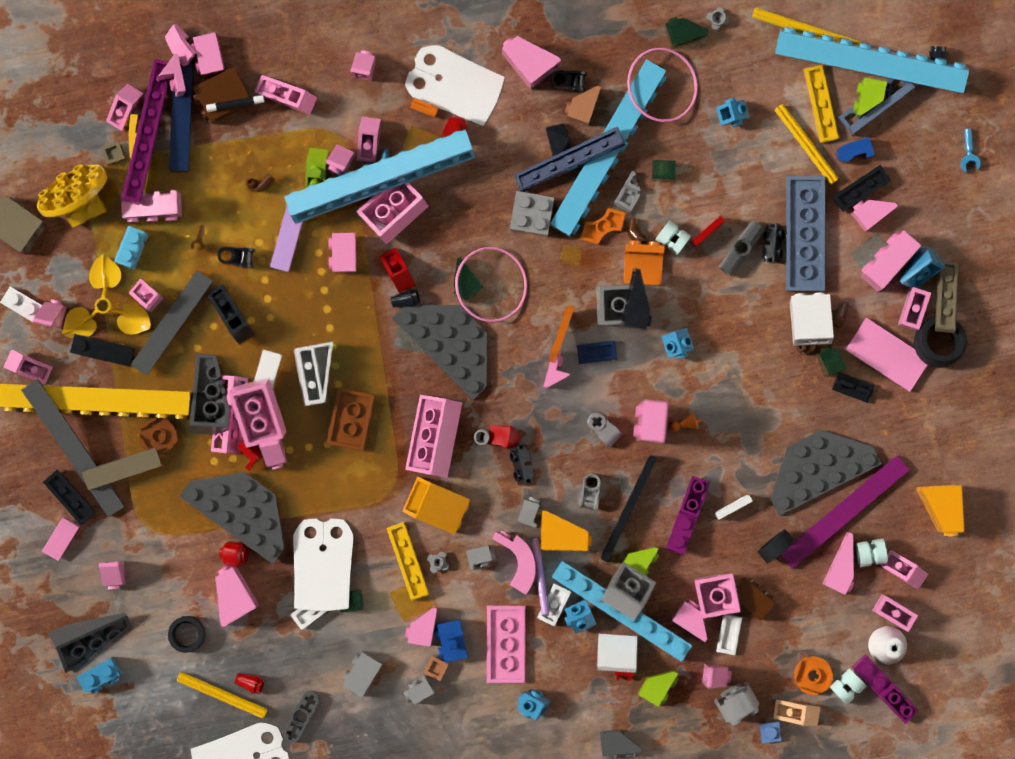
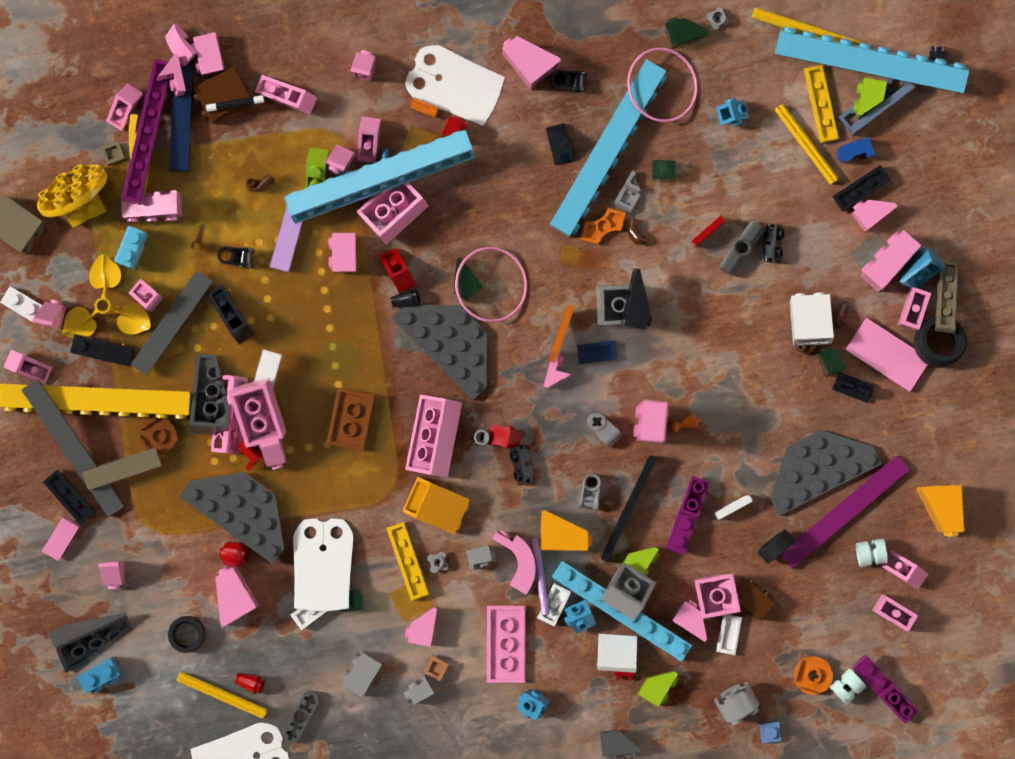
(313, 371): white wedge -> none
(451, 640): blue brick -> none
(529, 512): light grey brick -> none
(531, 214): light grey brick -> none
(569, 159): dark blue tile -> none
(582, 106): nougat slope -> none
(647, 259): orange bracket -> none
(666, 235): light aqua wheel -> none
(678, 343): dark azure brick -> none
(716, 676): bright pink slope -> none
(796, 713): light nougat slope -> none
(805, 233): sand blue plate -> none
(842, 568): bright pink slope -> none
(881, 642): white cone -> none
(969, 149): dark azure piece -> none

